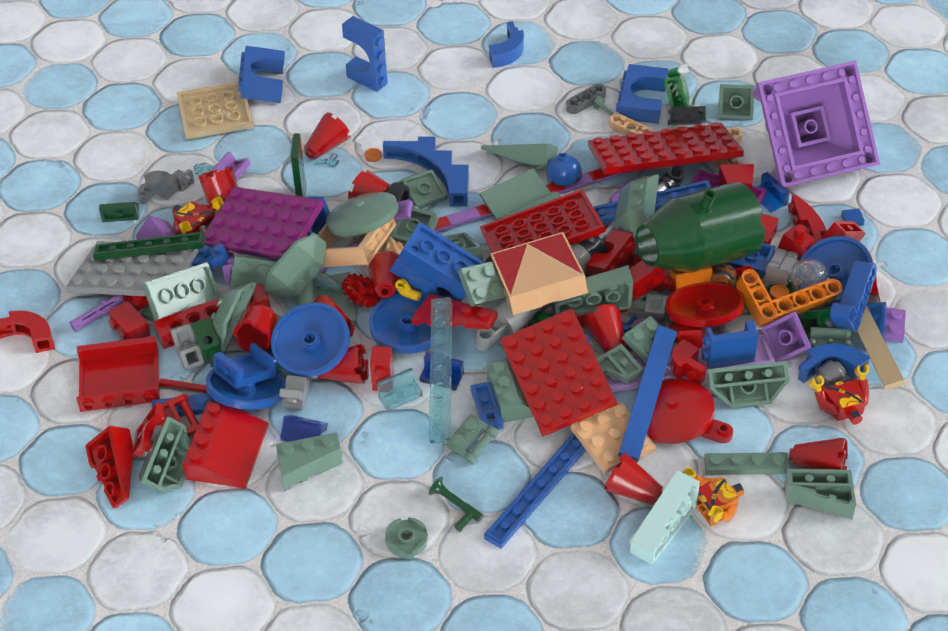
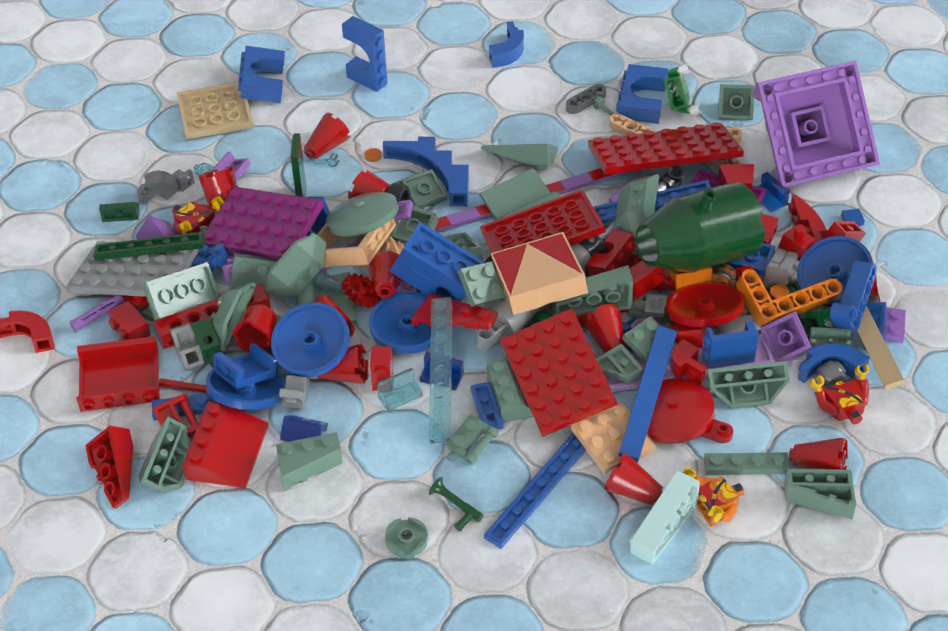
(146, 429): red plate -> none
(406, 290): yellow arm -> none
(563, 169): blue cylinder -> none
(687, 115): black hinge -> none
(808, 273): clear cylinder -> none

